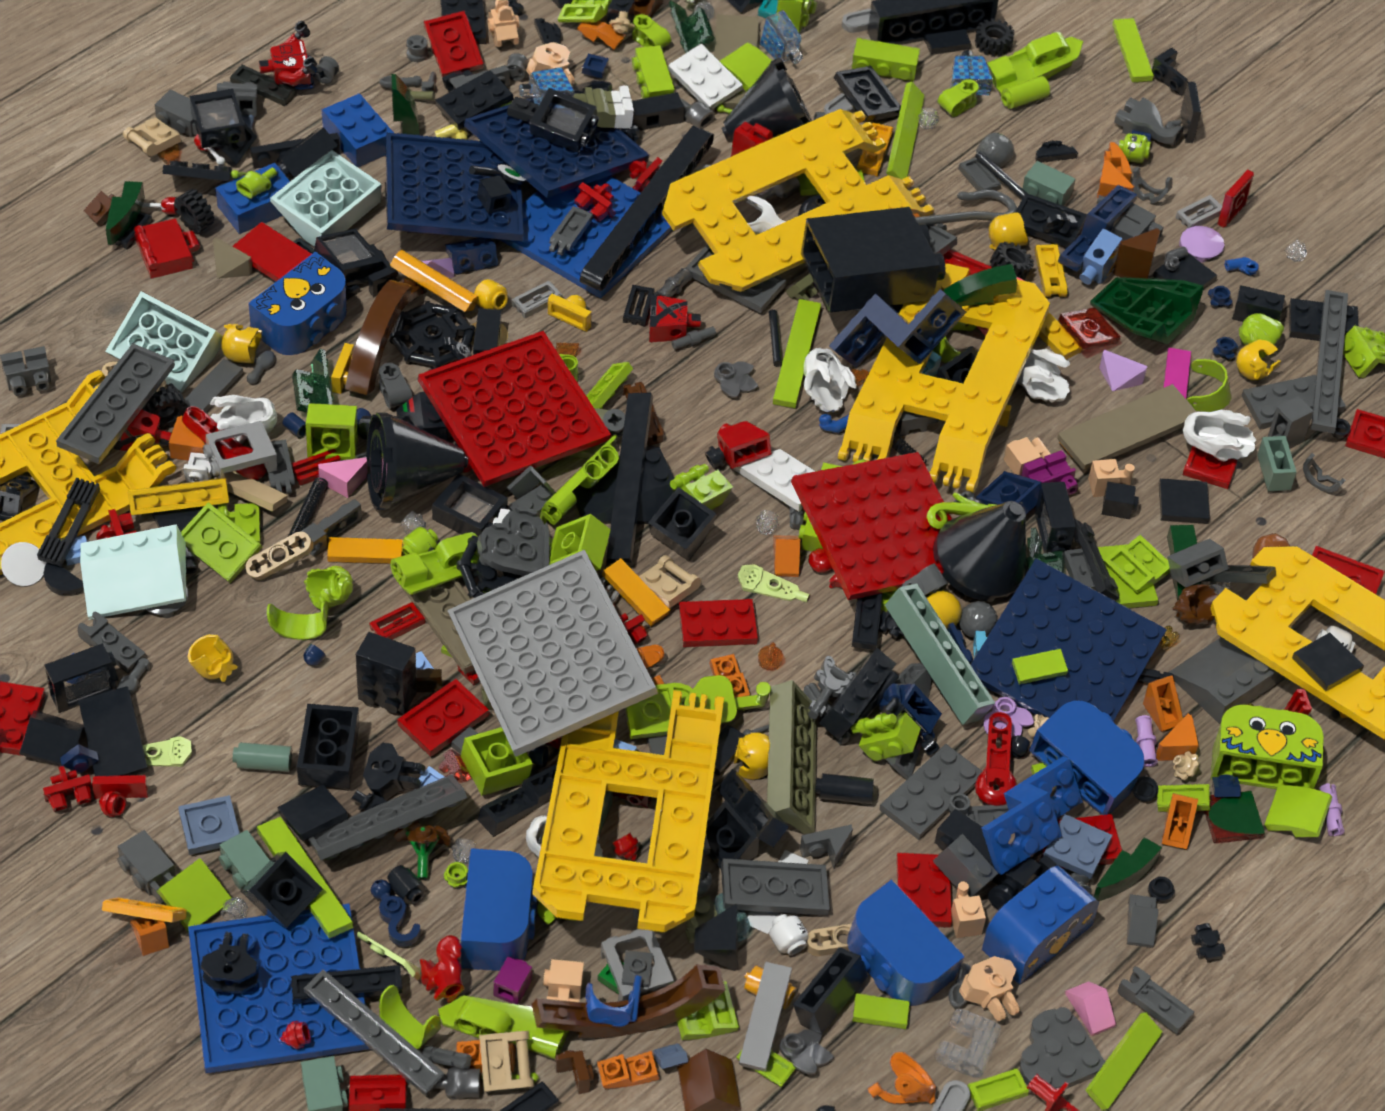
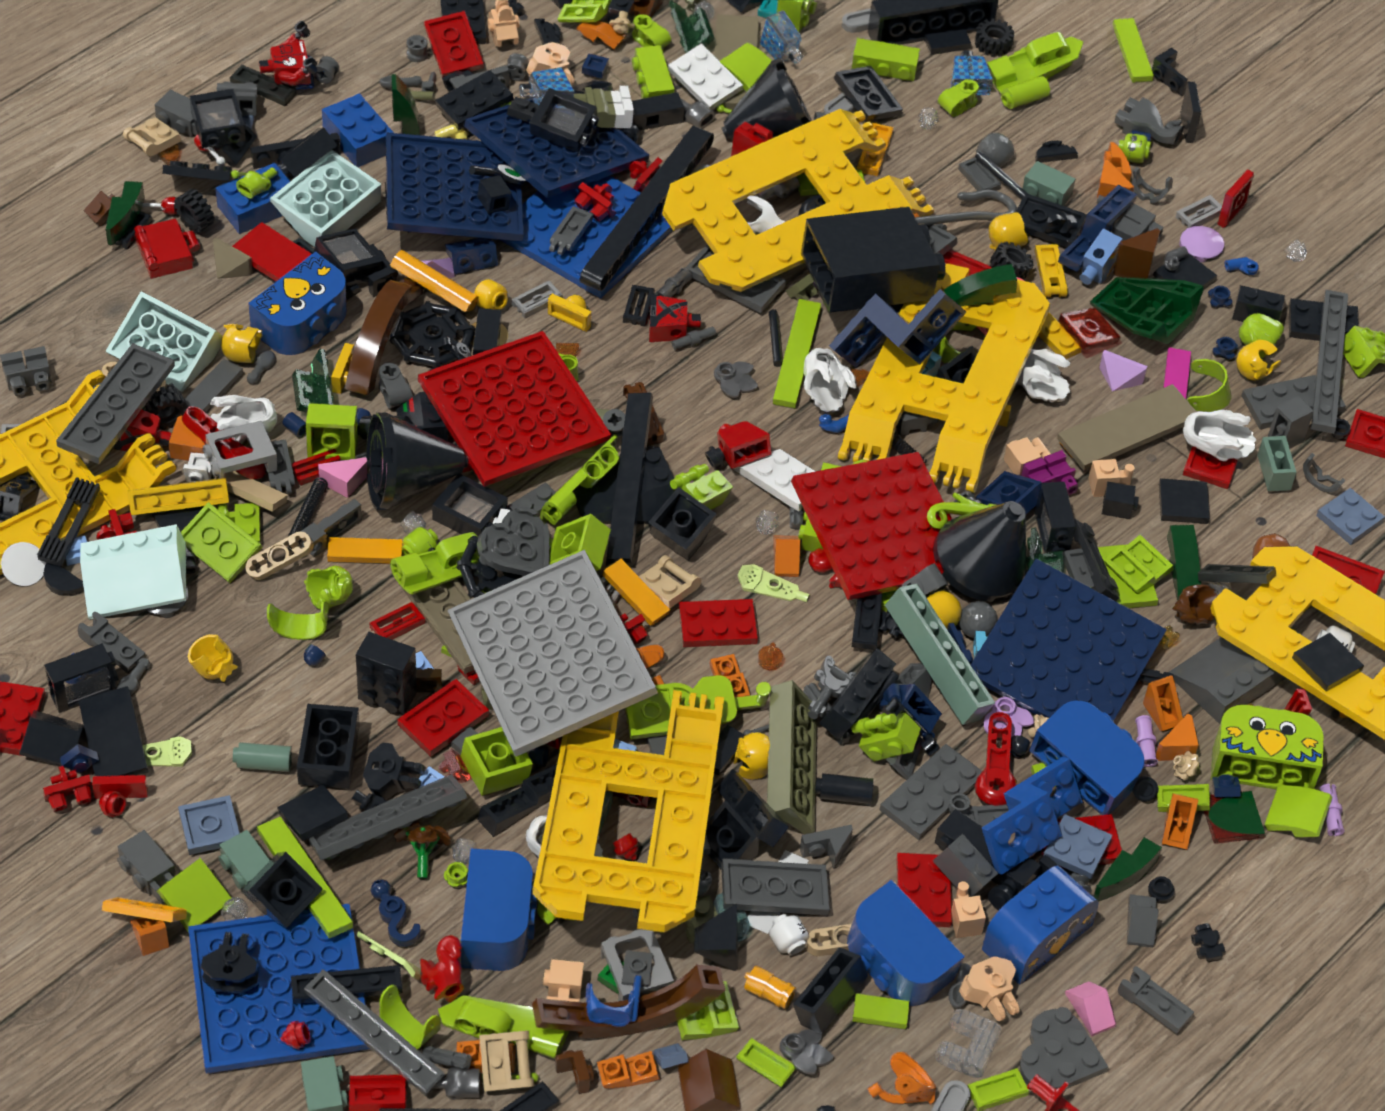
(406, 884): black brick -> none
(512, 980): magenta brick -> none
(526, 482): dark grey bracket -> none
(609, 382): lime plate -> none
(765, 1016): light grey tile -> none
(905, 132): lime tile -> none
(1039, 666): lime tile -> none
(1123, 1061): lime tile -> none
(1197, 562): dark grey brick -> none
(1350, 516): none -> sand blue plate

